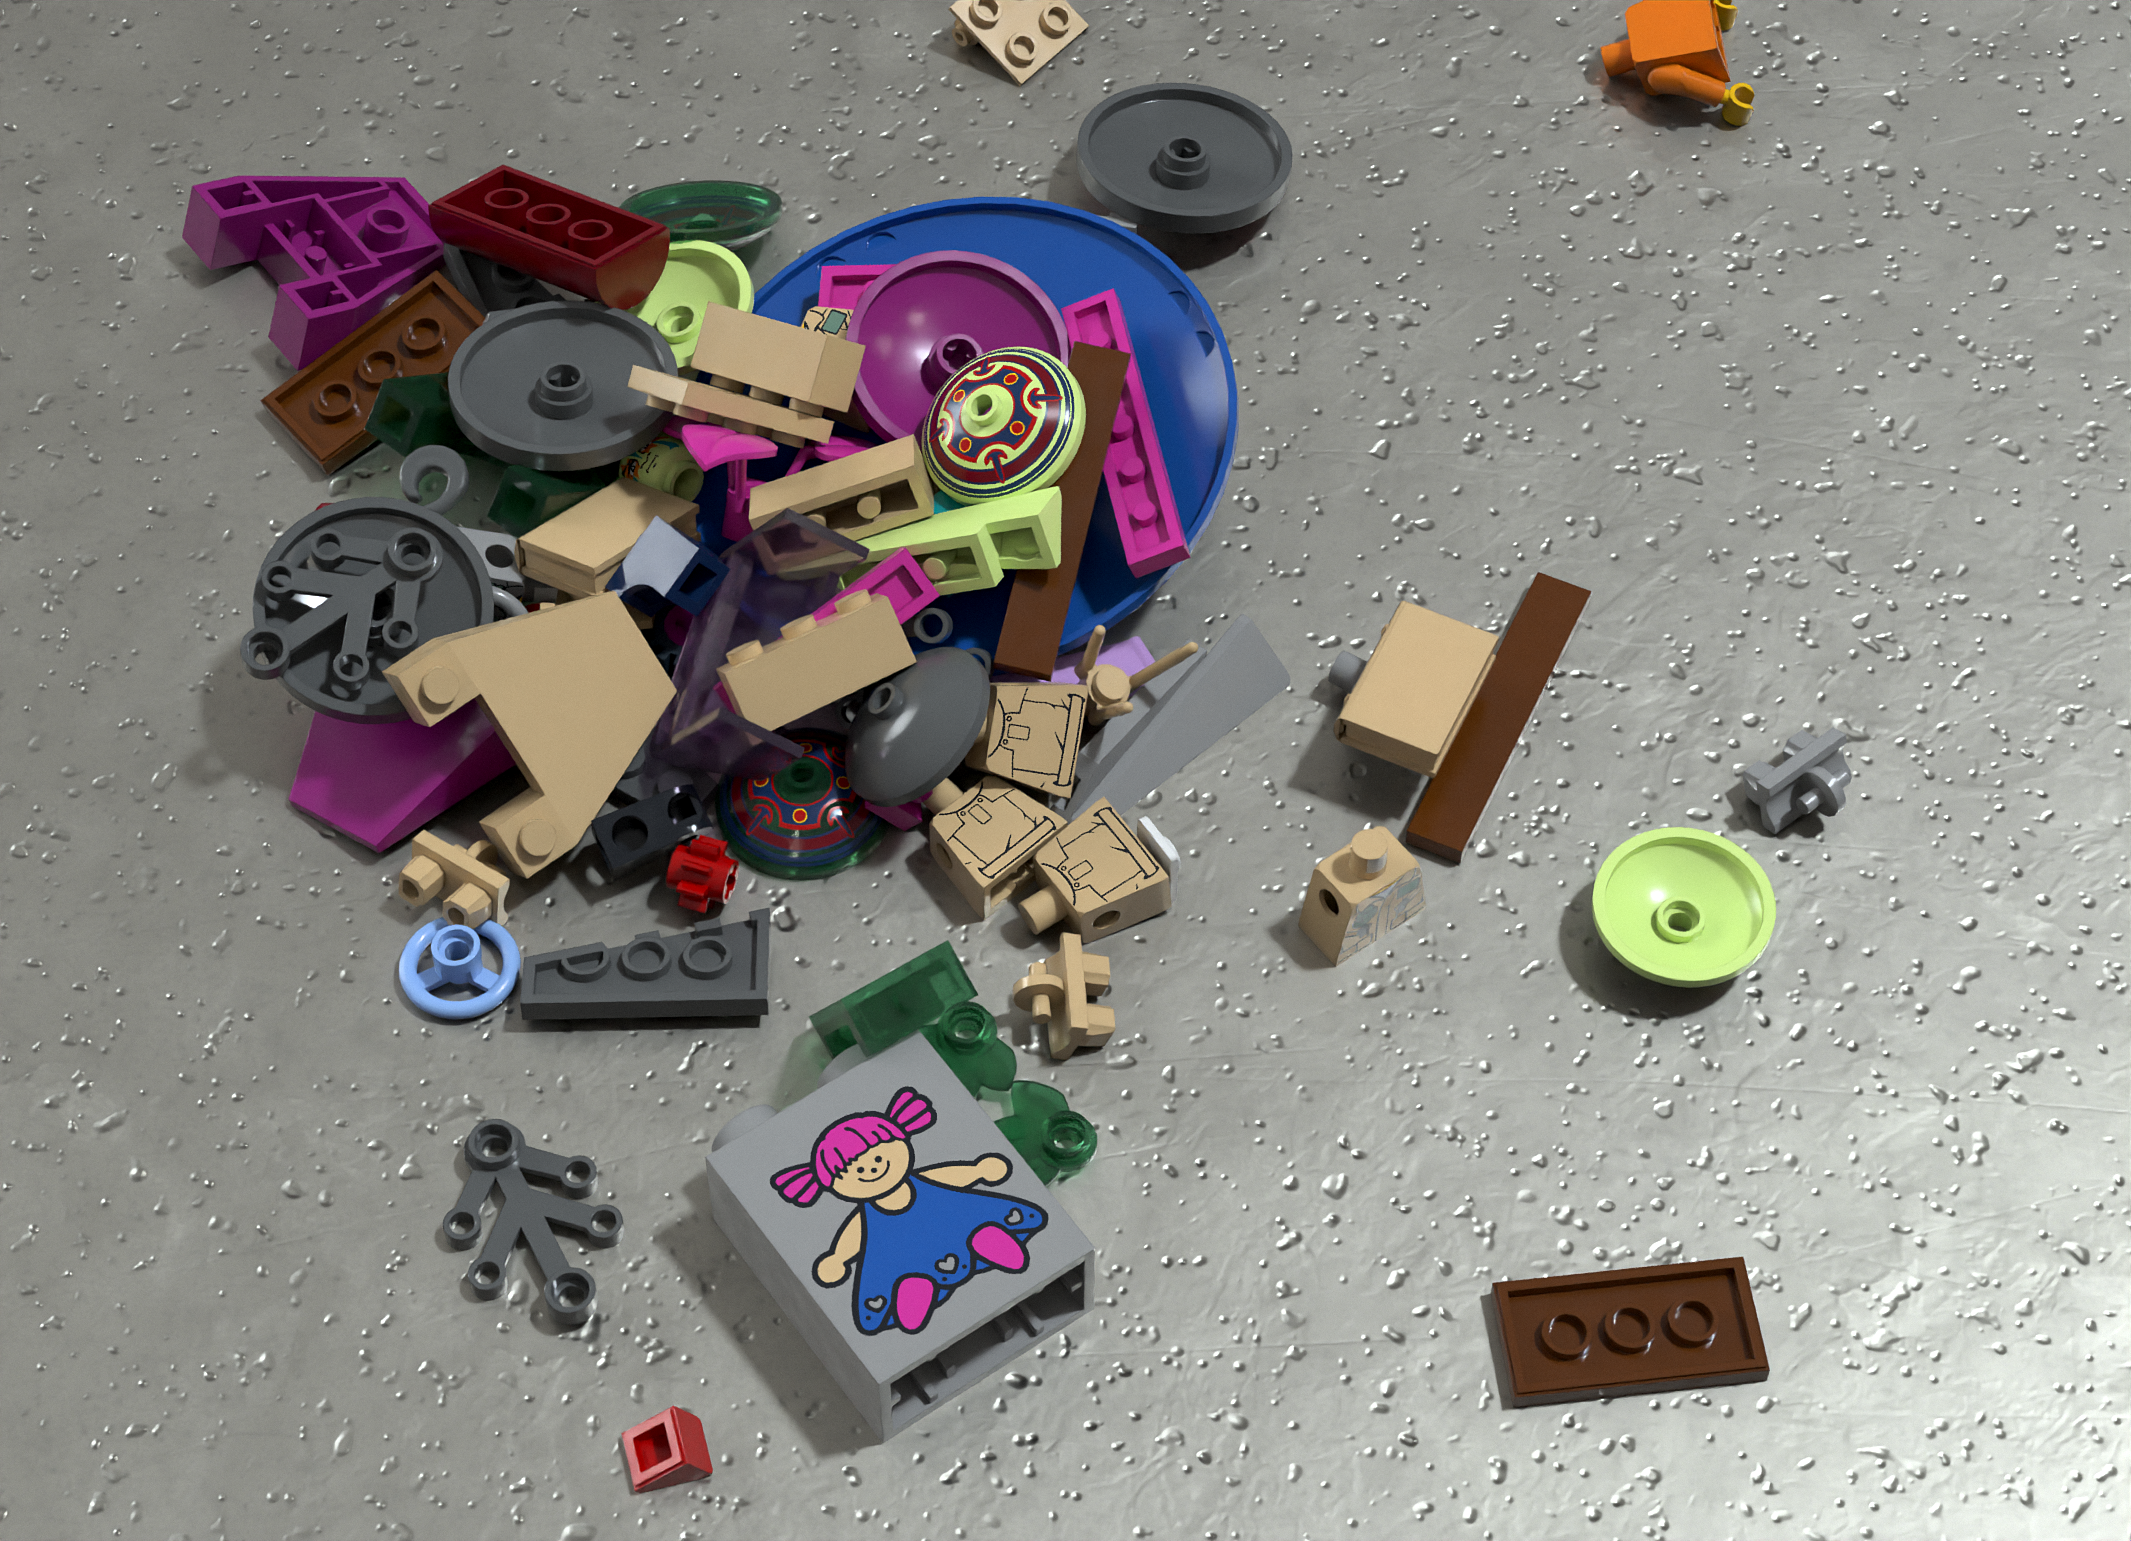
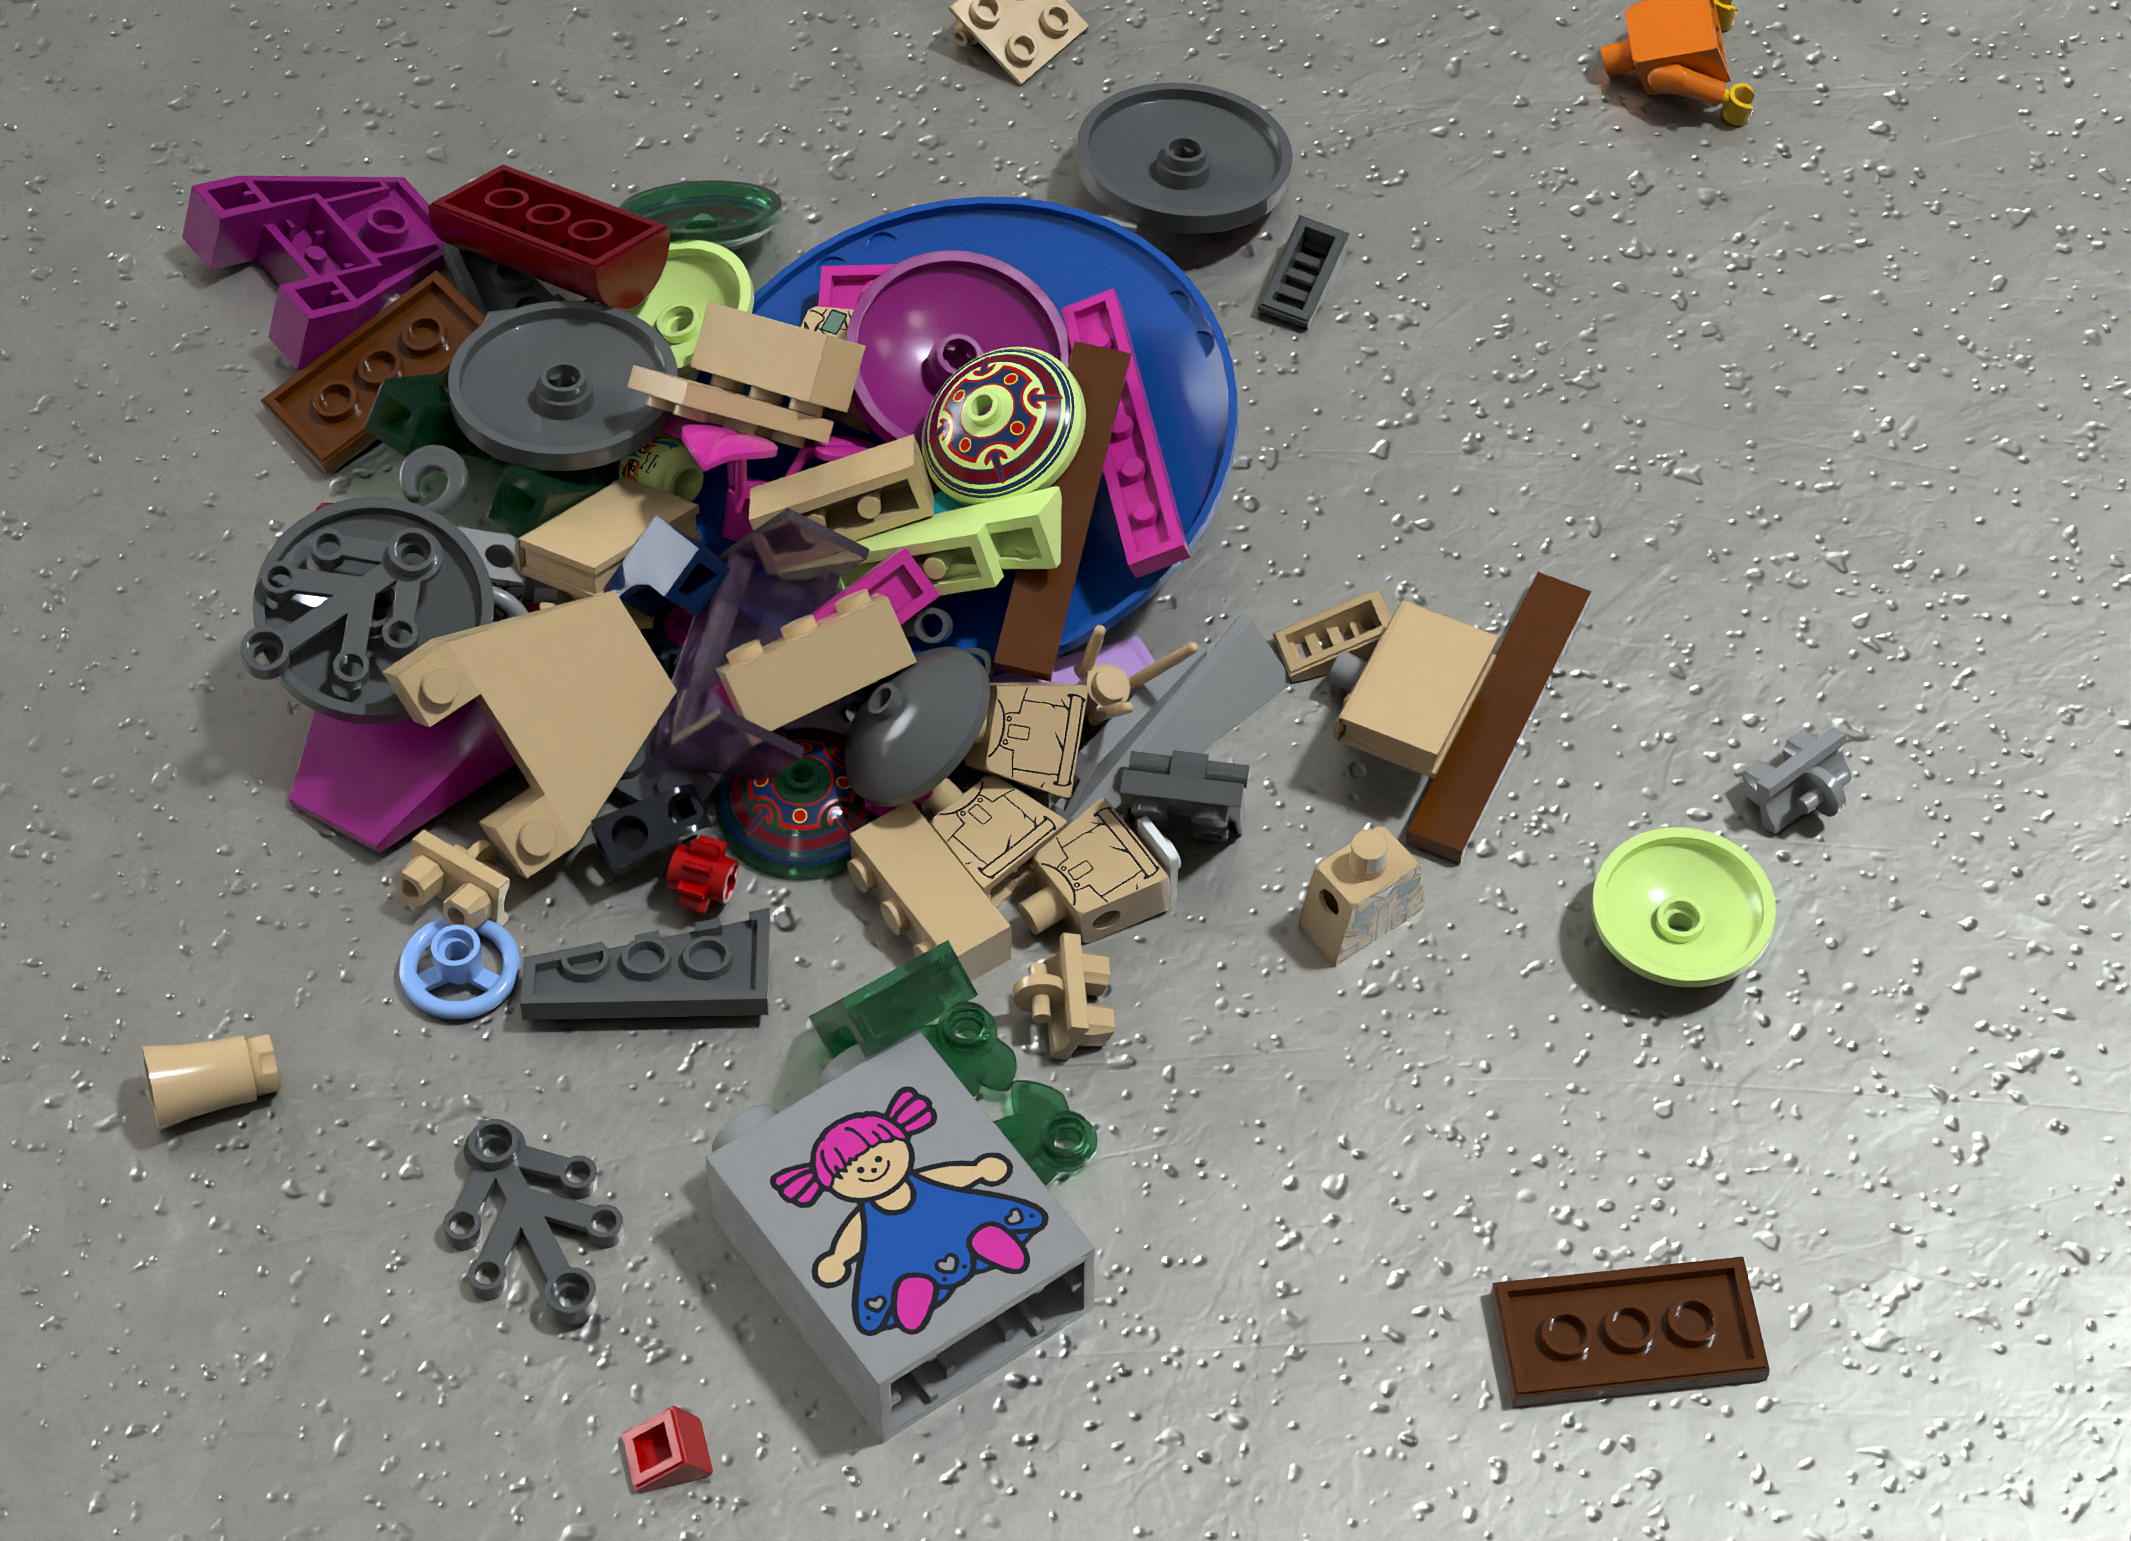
(208, 1076): none -> tan plant
(927, 890): none -> tan brick
(1185, 793): none -> dark grey plate
(1316, 237): none -> dark grey slope
(1348, 616): none -> tan slope

